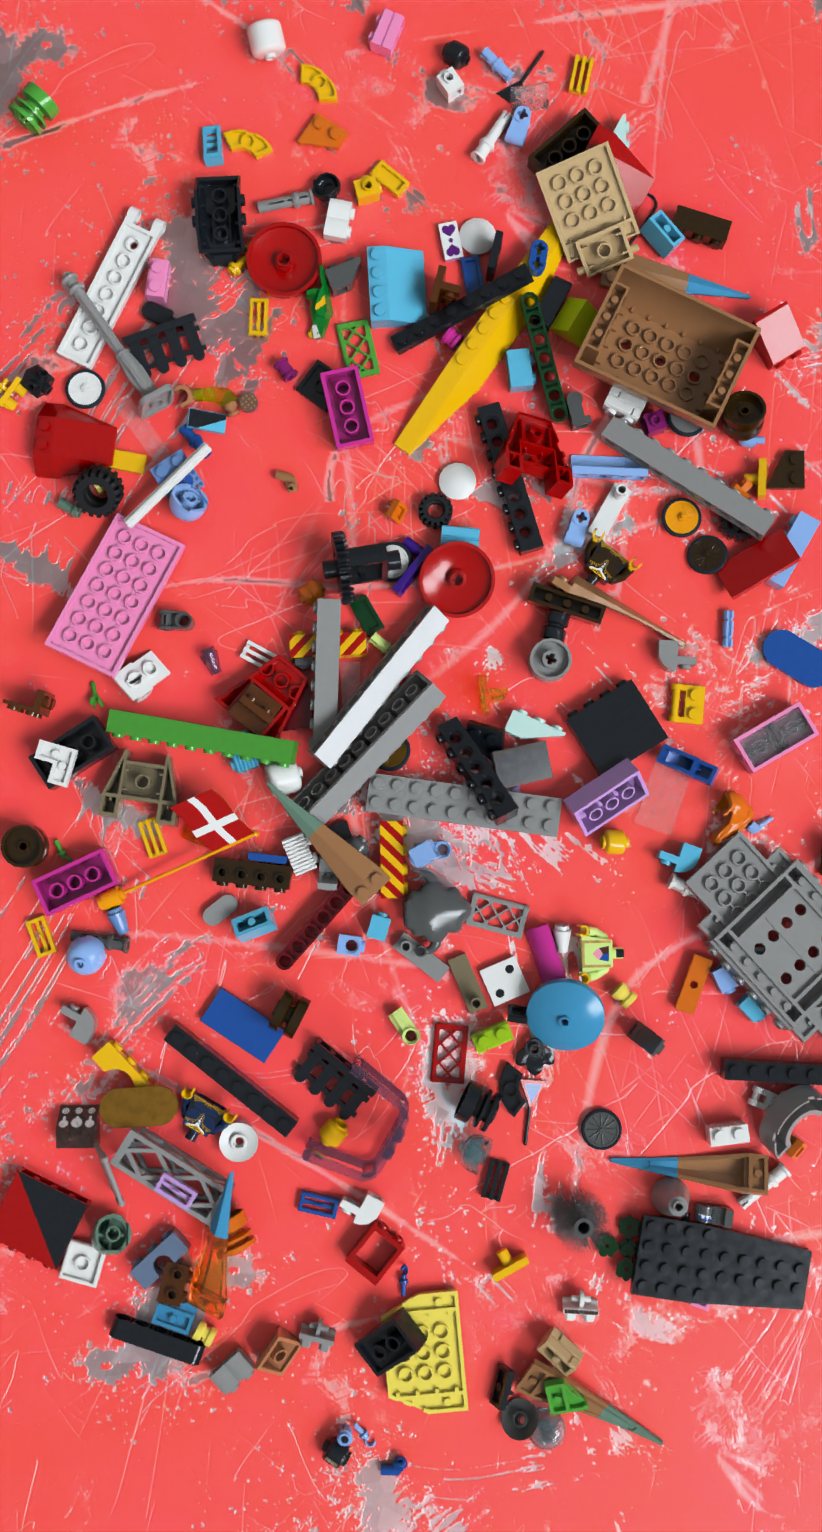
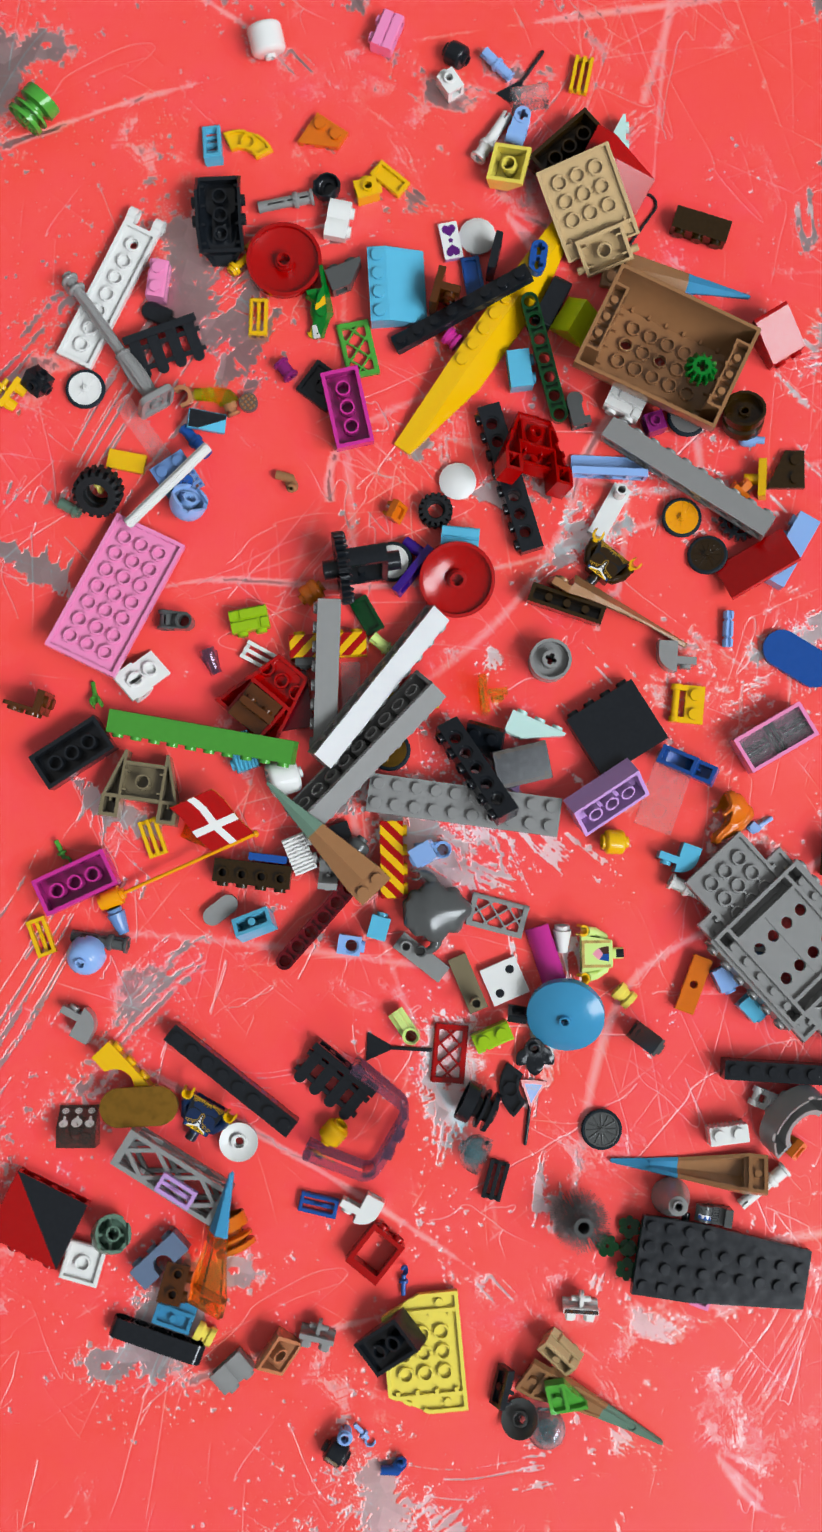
(17, 838): dark brown wheel -> none
(62, 759): white plate -> none
(70, 442): red wedge -> none
(109, 1175): light grey window -> none
(241, 1025): blue tile -> none
(249, 620): none -> lime brick
(288, 1013): dark brown wheel -> none
(319, 82): yellow tile -> none
(377, 1046): none -> black piece
(508, 166): none -> light yellow slope
(509, 1264): yellow tile -> none
(555, 625): black wheel -> none
(576, 531): light blue piece -> none
(662, 234): medium azure brick -> none
(707, 369): none -> green gear

